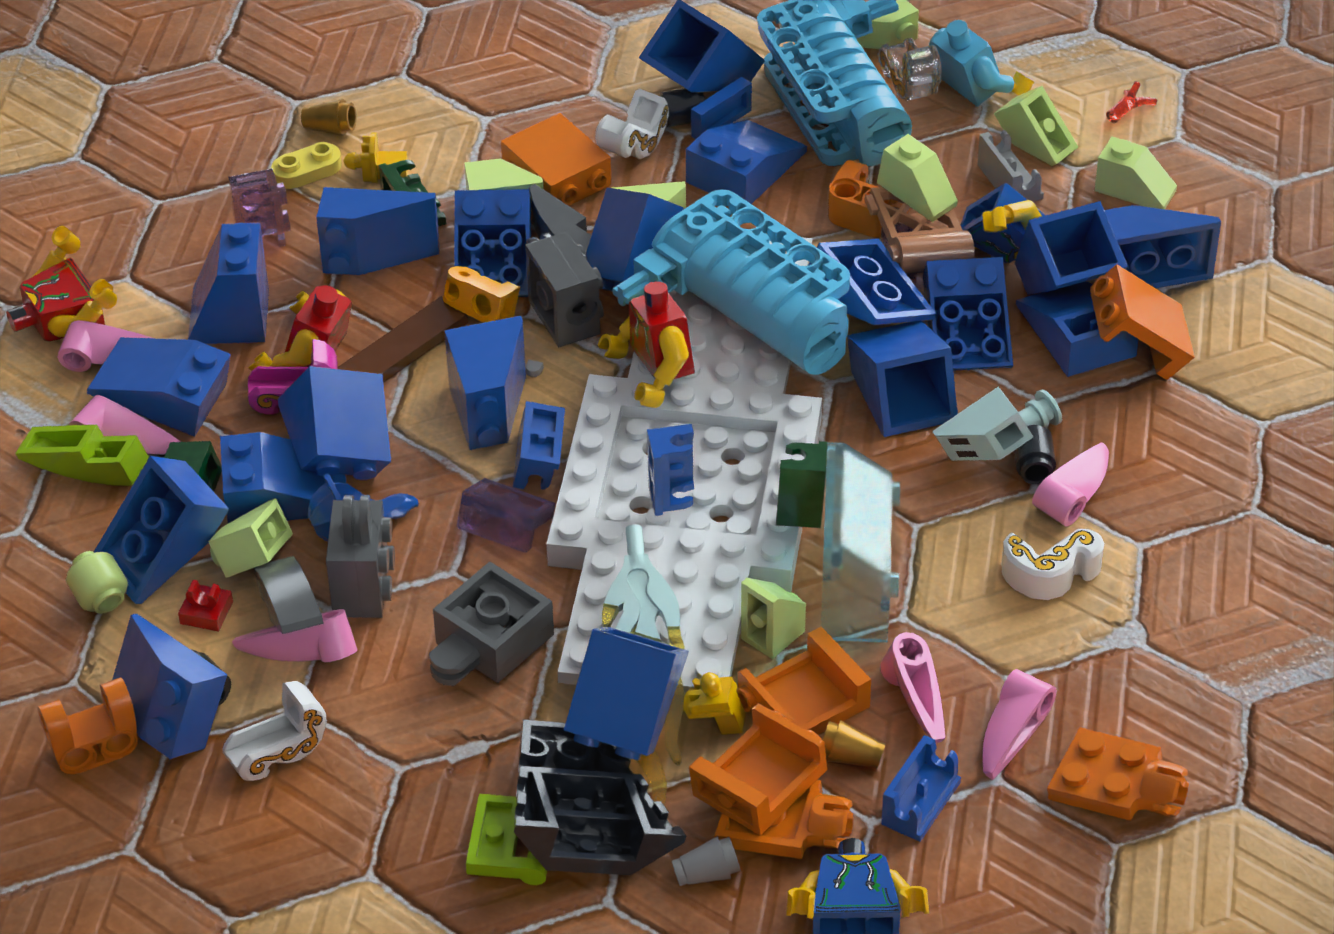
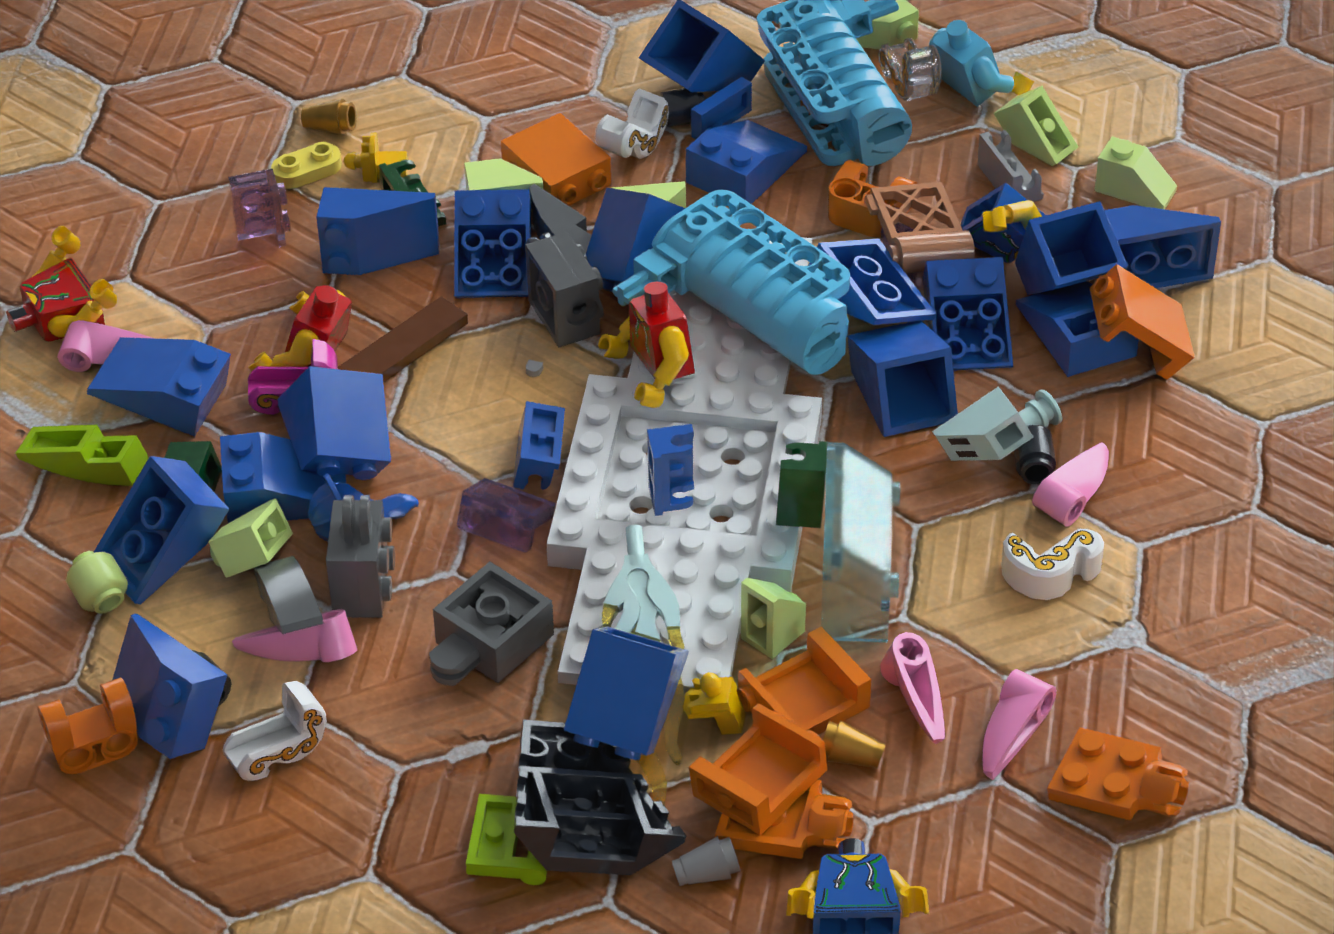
(120, 421): bright pink piece -> none
(205, 606): red tile -> none
(232, 289): blue slope -> none
(480, 295): light orange leg -> none
(486, 378): blue slope -> none
(916, 178): yellowish green slope -> none
(920, 790): blue hinge -> none
(1128, 103): clear red bar -> none

